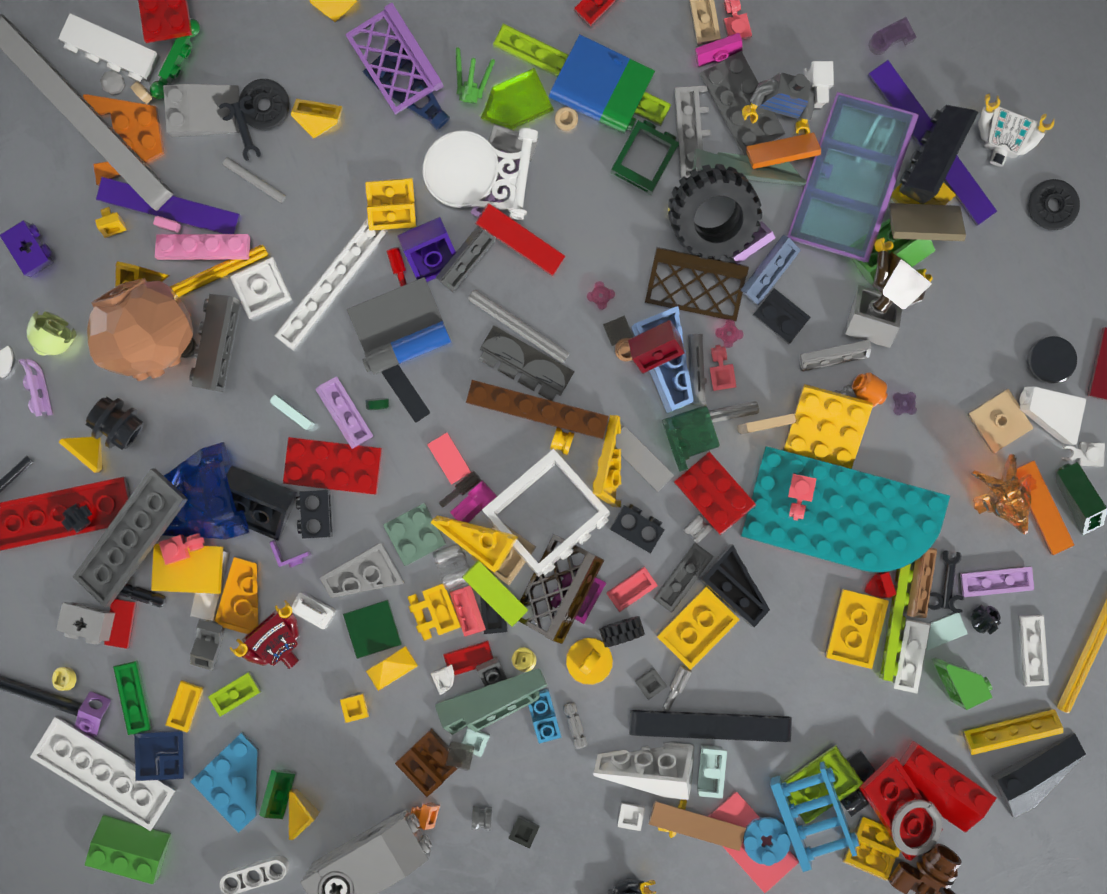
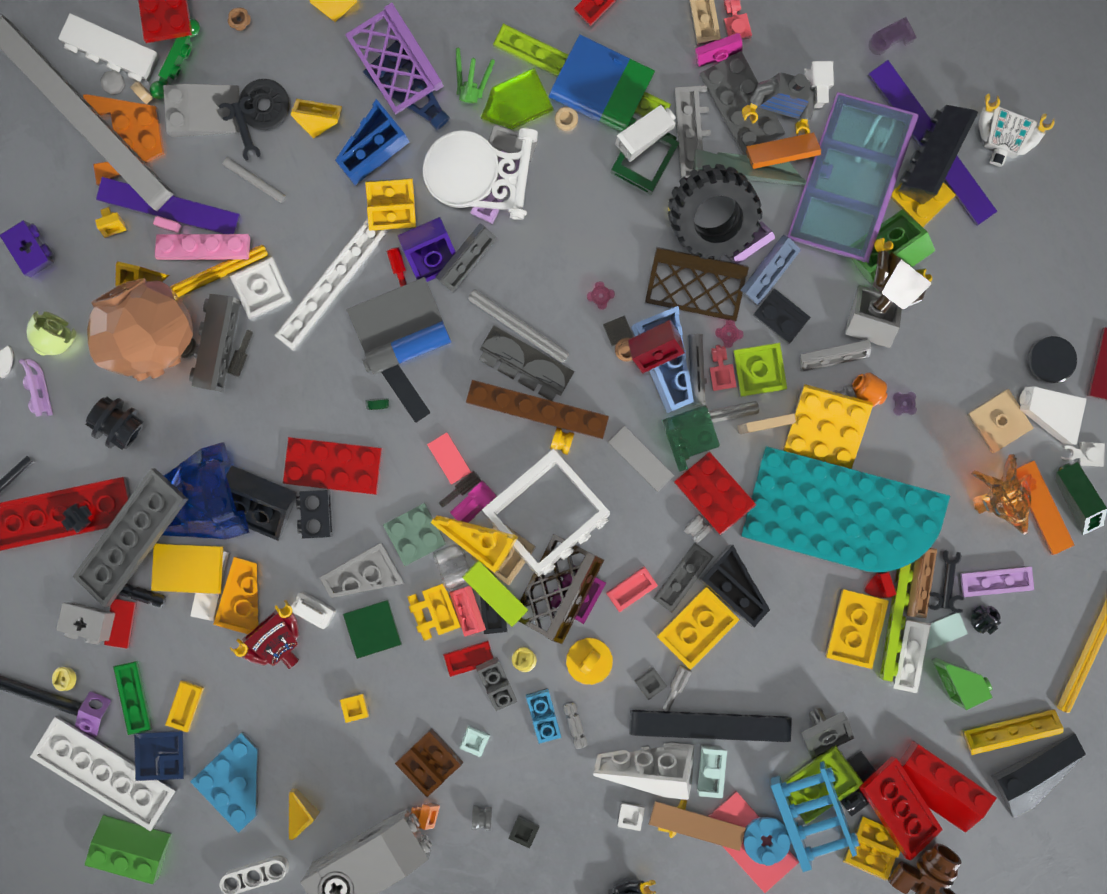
(86, 450): yellow slope -> none
(176, 548): coral plate -> none
(207, 644): dark grey brick -> none
(234, 14): none -> medium nougat plate
(234, 694): lime plate -> none
(239, 356): none -> clear smoke axle
(277, 794): green plate -> none
(291, 412): light aqua tile -> none
(292, 562): medium lavender bracket -> none
(344, 412): lavender plate -> none
(371, 145): none -> blue wedge
(391, 668): yellow slope -> none
(443, 678): white tile -> none
(459, 756): clear smoke plate -> none
(490, 703): sand green wedge -> none
(520, 239): red tile -> none
(609, 465): yellow wing -> none
(622, 631): black tyre -> none
(634, 533): black brick -> none
(645, 132): none -> white slope
(760, 369): none -> lime plate
(802, 489): coral plate -> none
(826, 732): none -> dark grey tile
(926, 222): dark tan tile -> none
(937, 826): light grey piece -> none
(1033, 650): white tile -> none
(1064, 194): black wheel -> none

